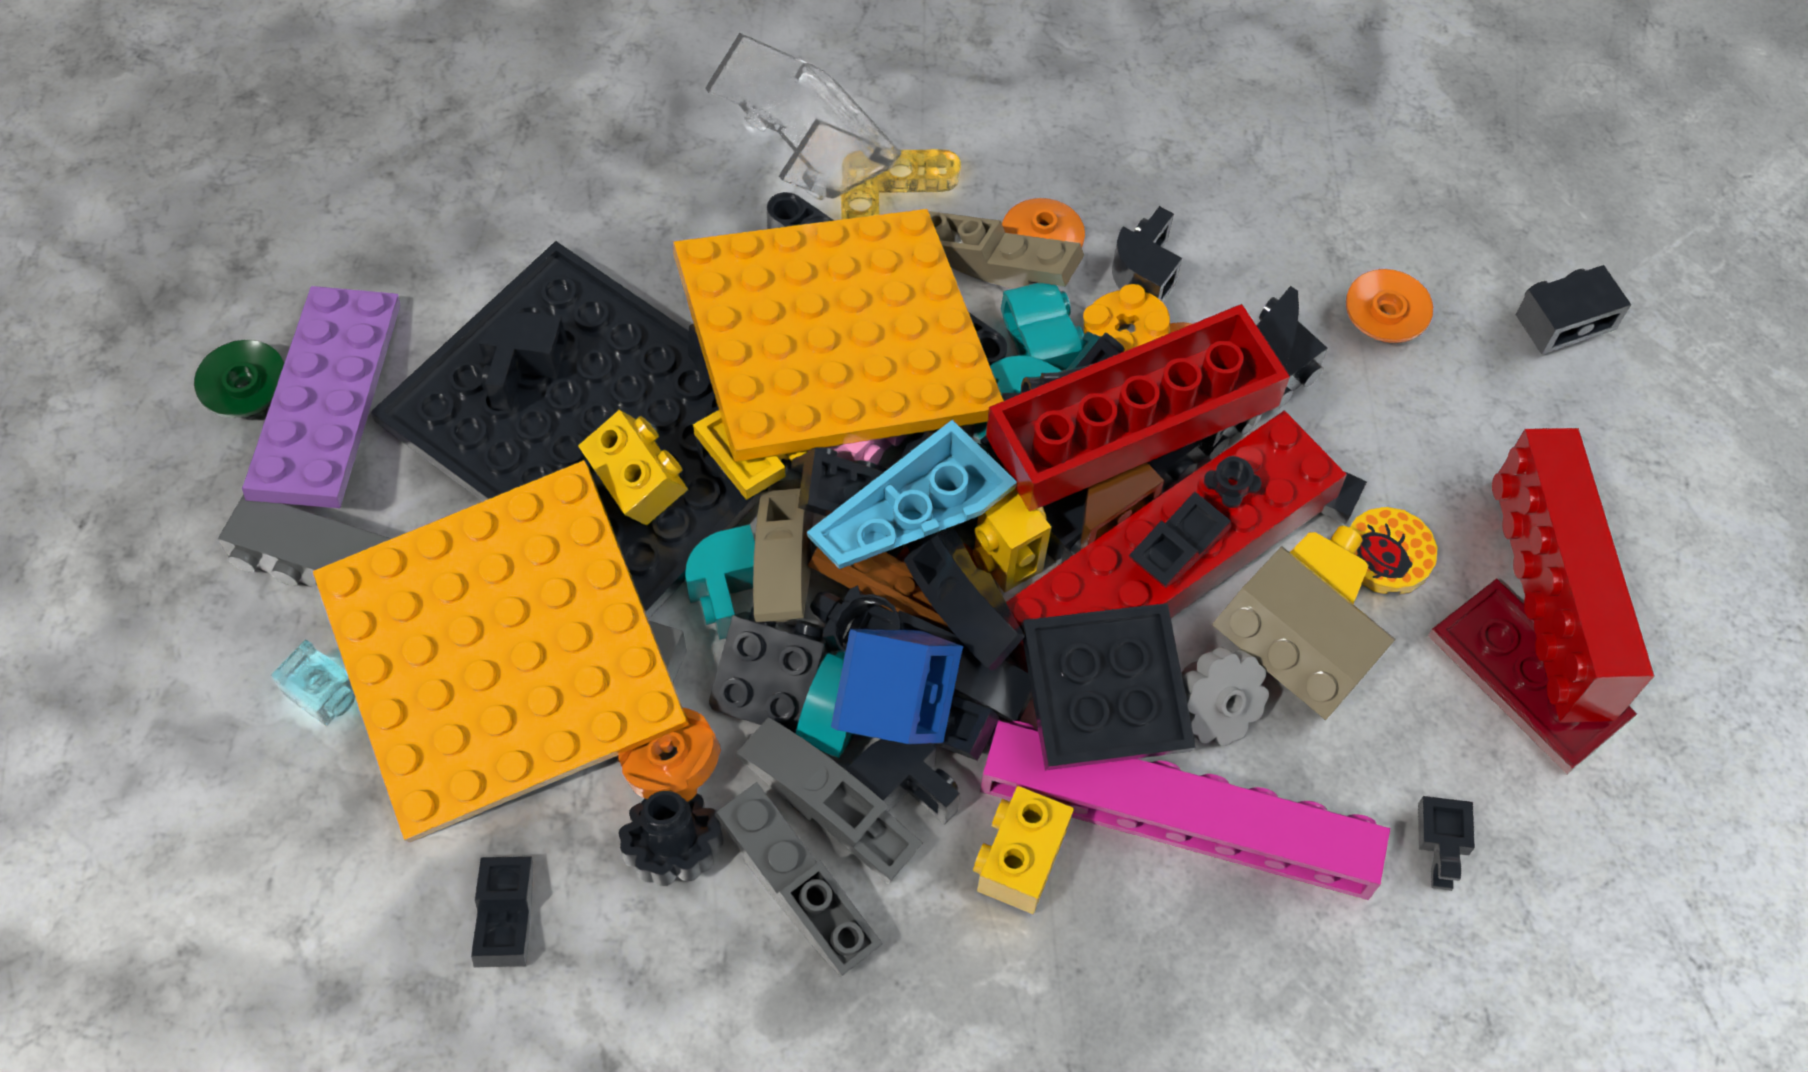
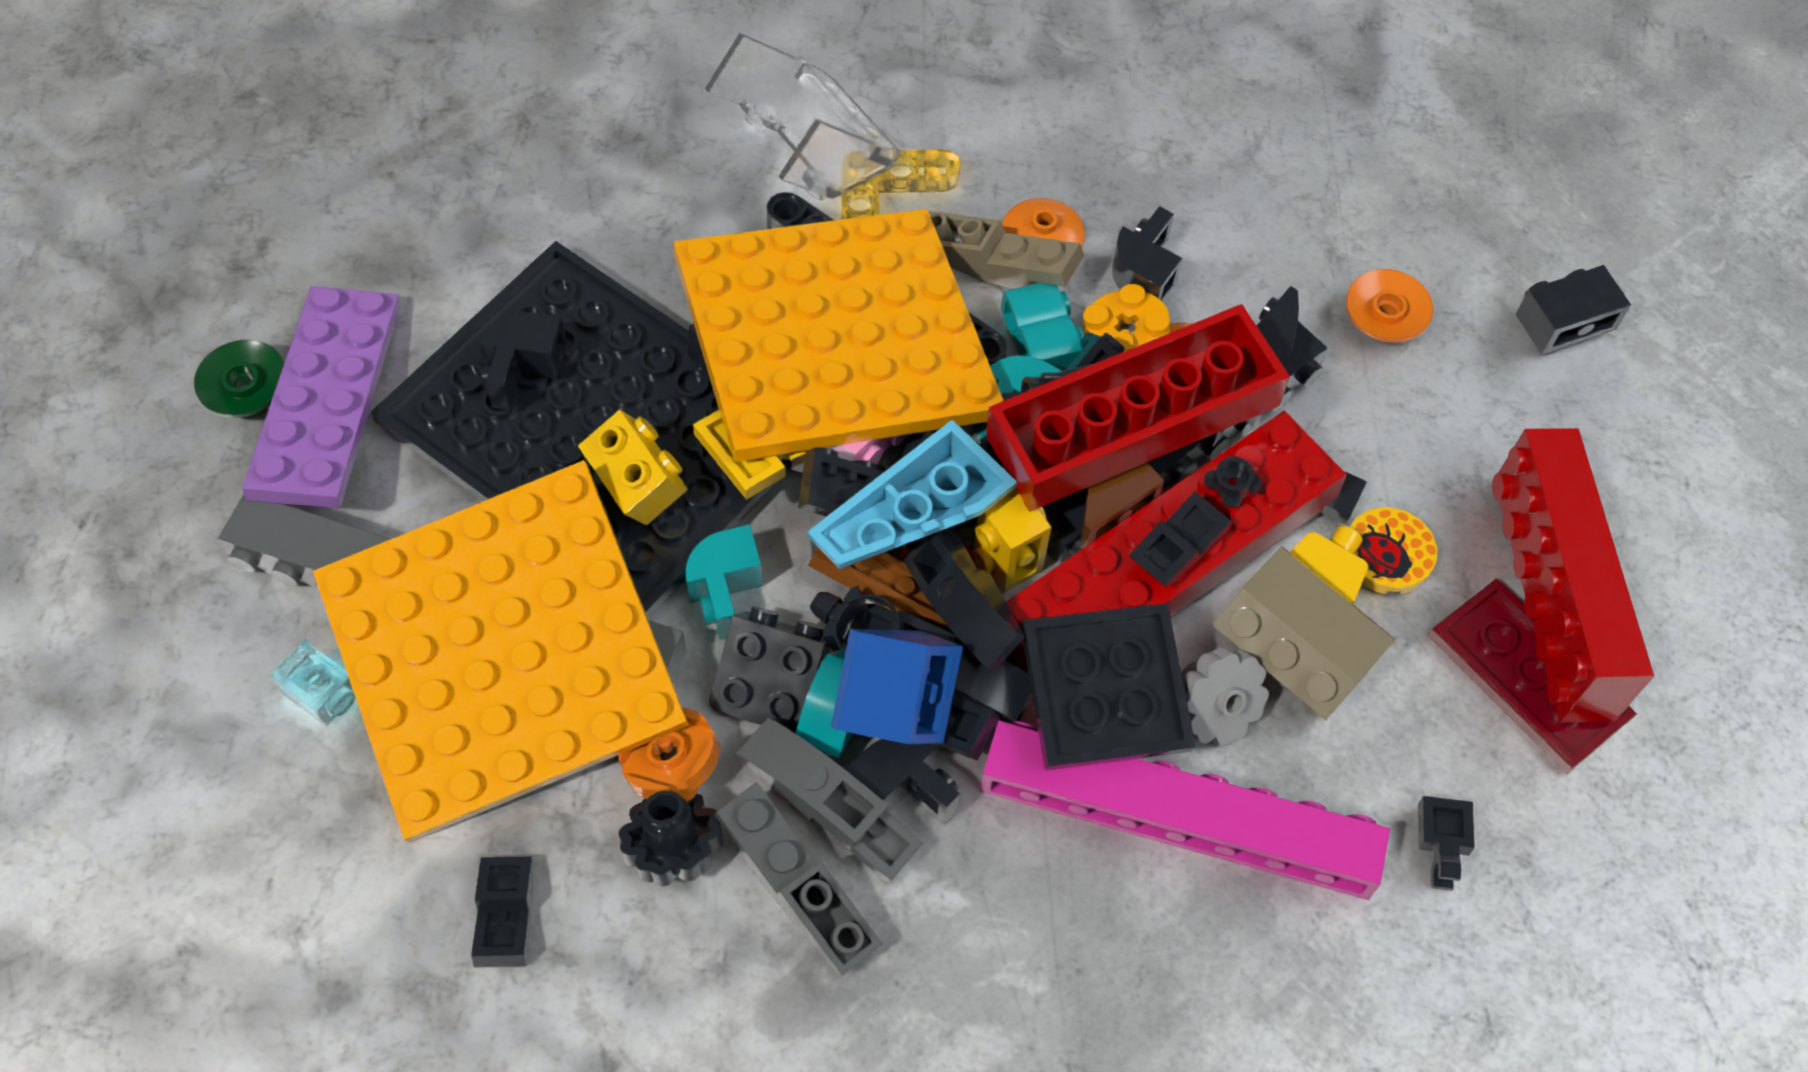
(781, 554): dark tan slope -> none
(1023, 849): yellow brick -> none

